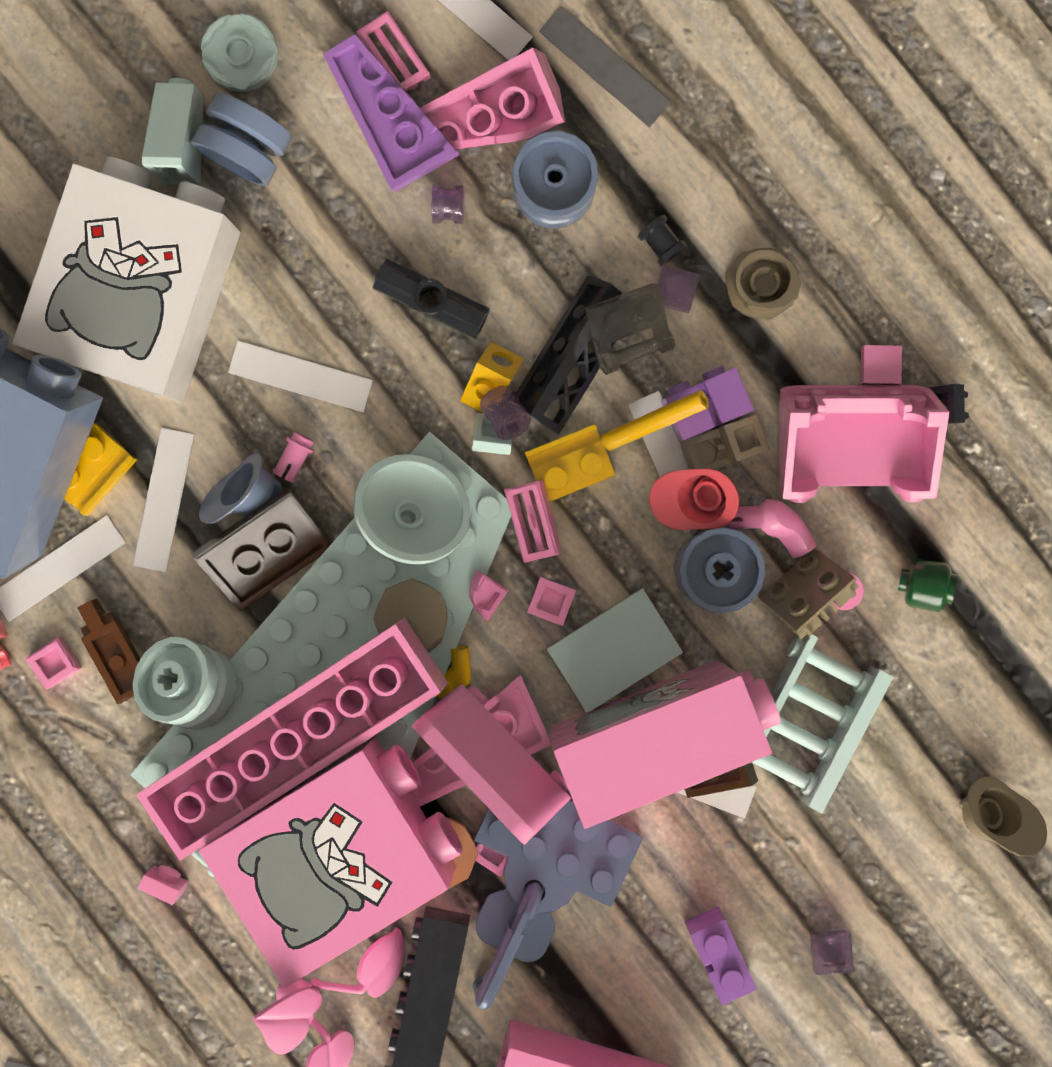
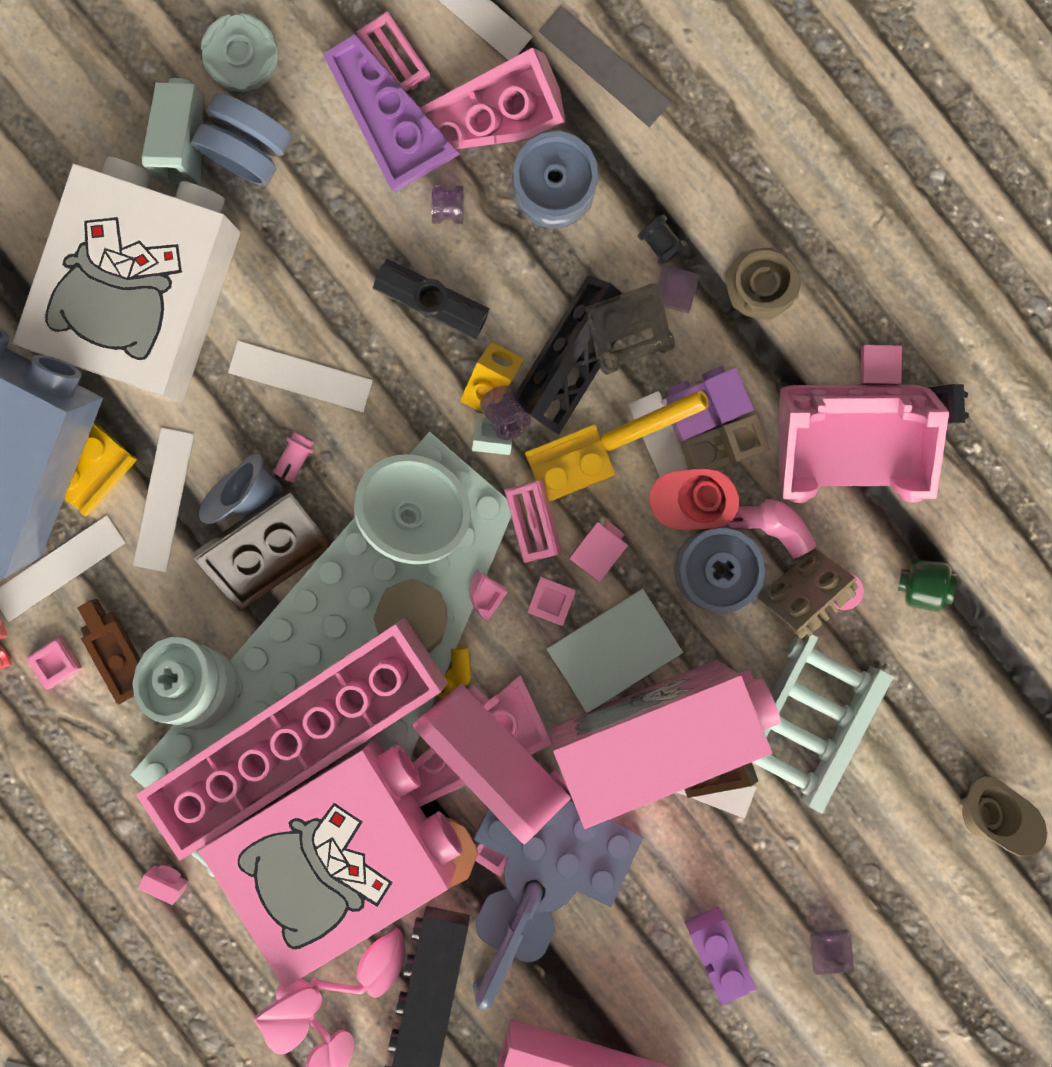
(599, 549): none -> bright pink brick

